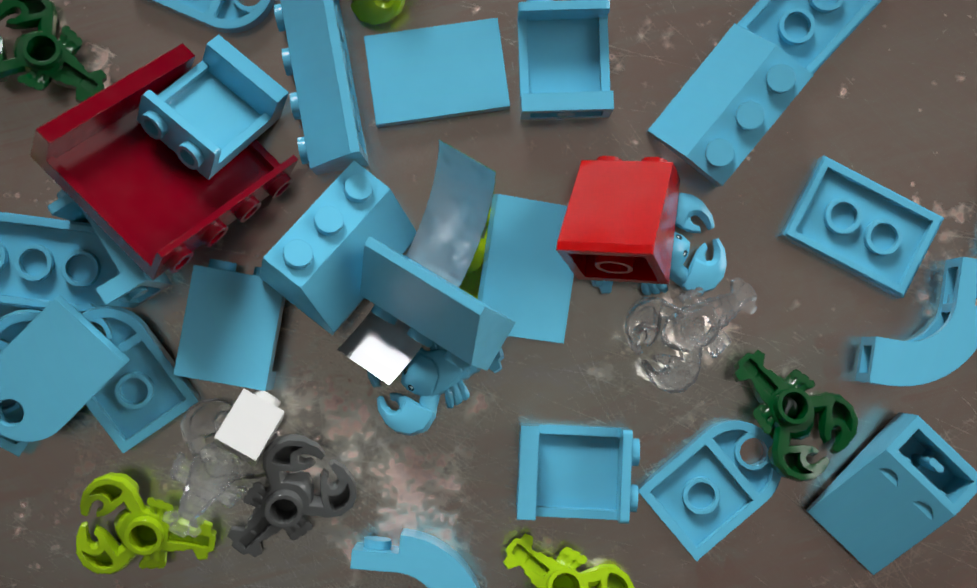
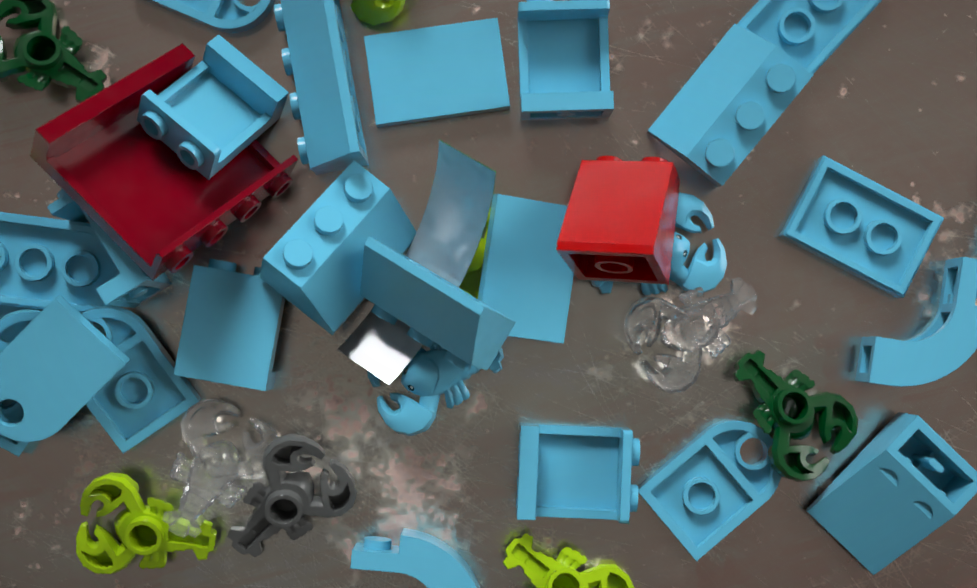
(250, 425): white brick -> none

